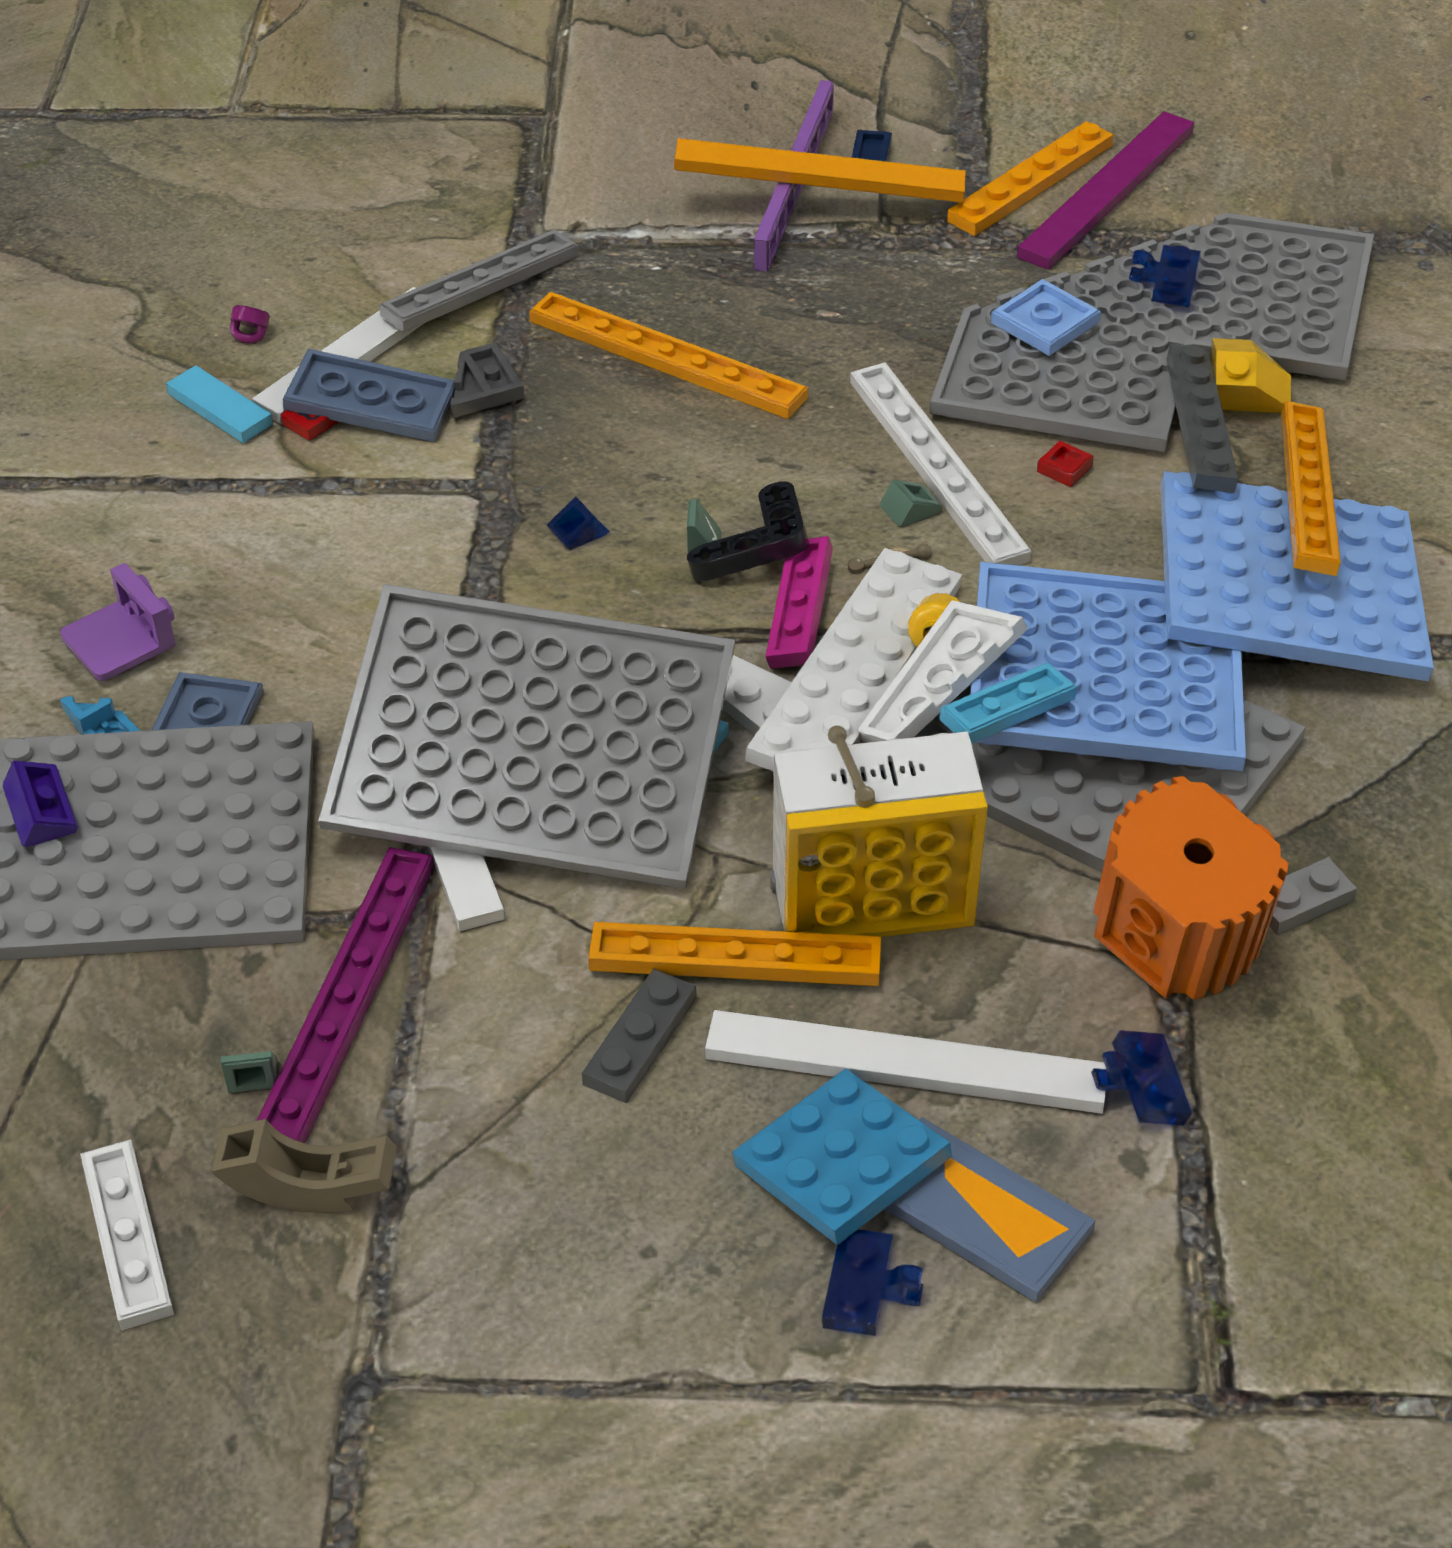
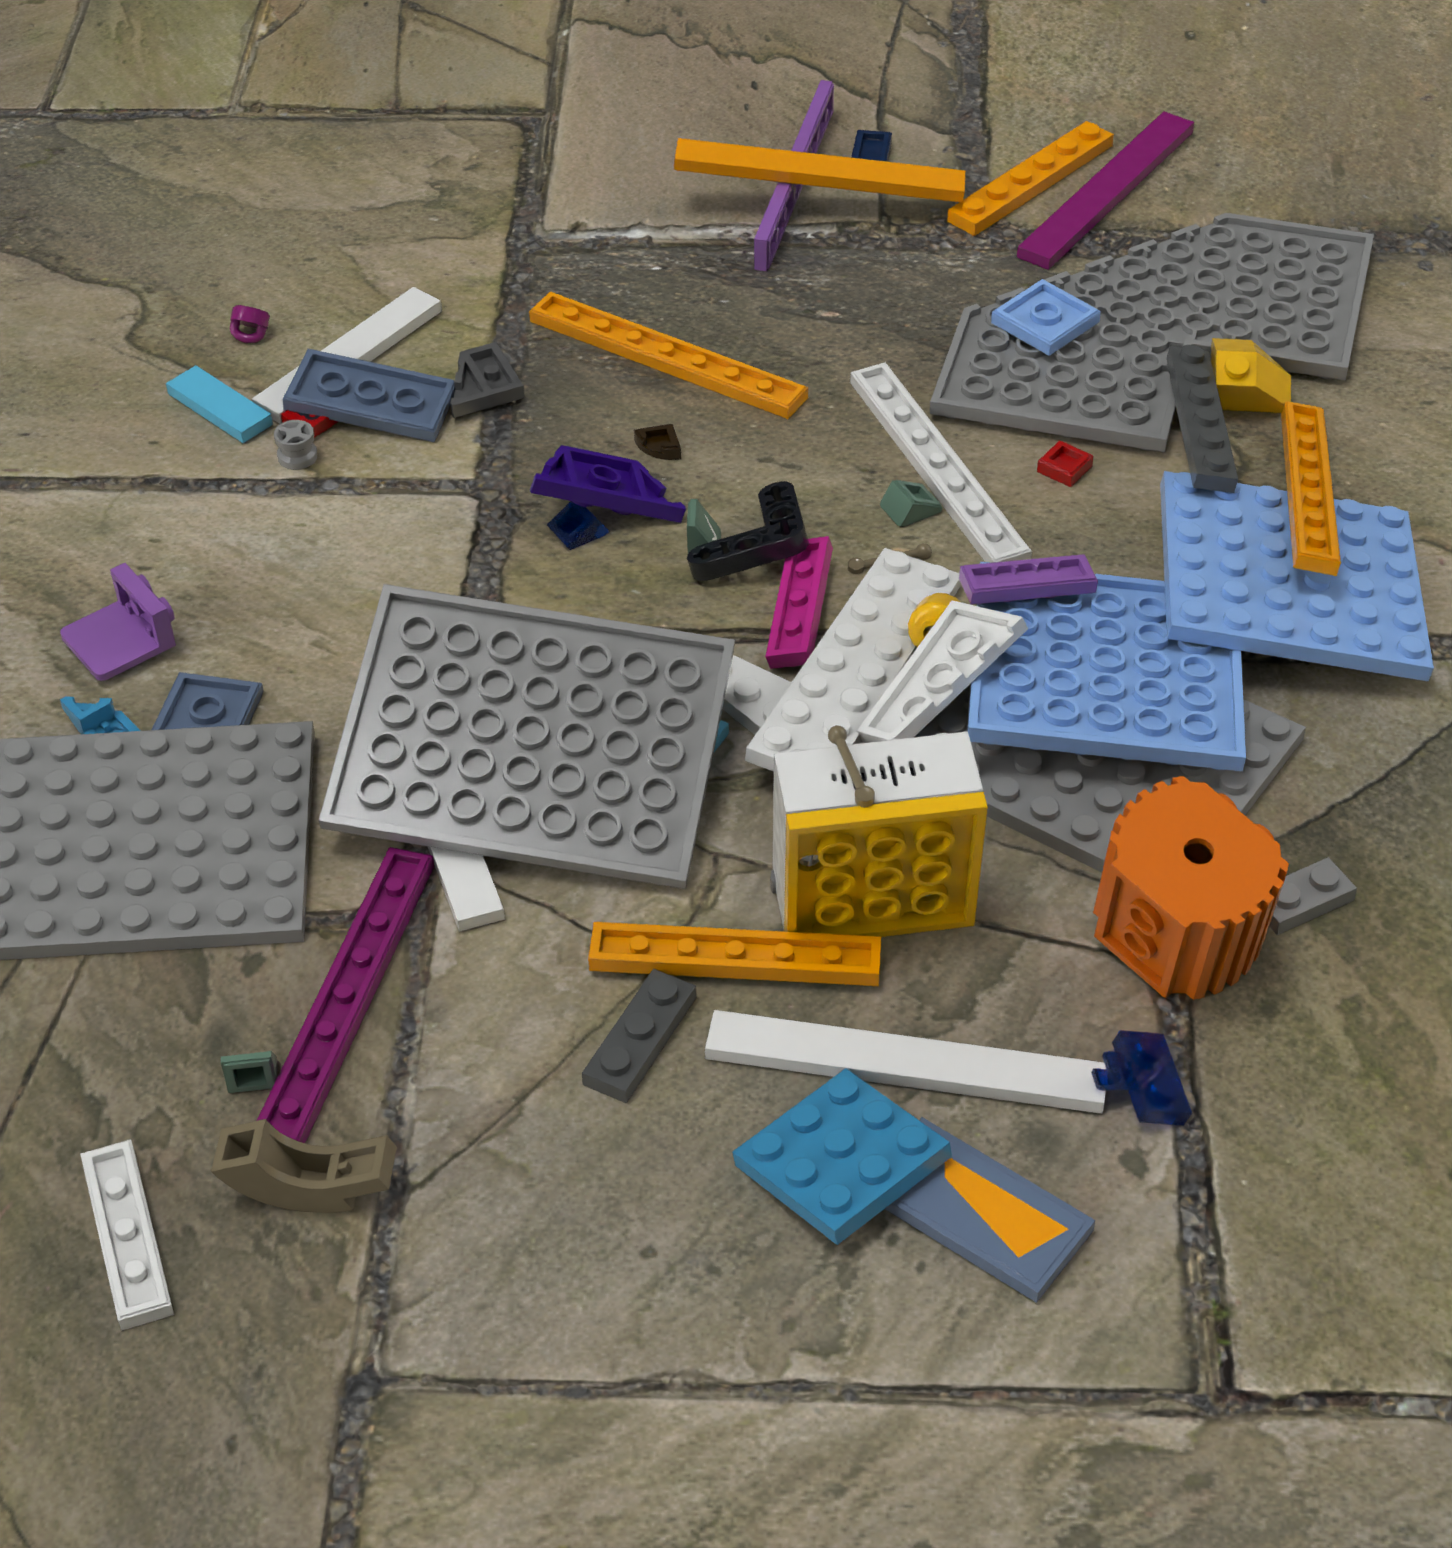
(38, 802): dark purple slope -> none
(295, 444): none -> light grey wheel
(478, 280): light grey tile -> none
(605, 482): none -> dark purple wing
(658, 442): none -> dark brown tile
(863, 1280): clear blue plate -> none
(1008, 702): medium azure tile -> none
(1027, 579): none -> medium lavender plate
(1172, 275): clear blue plate -> none

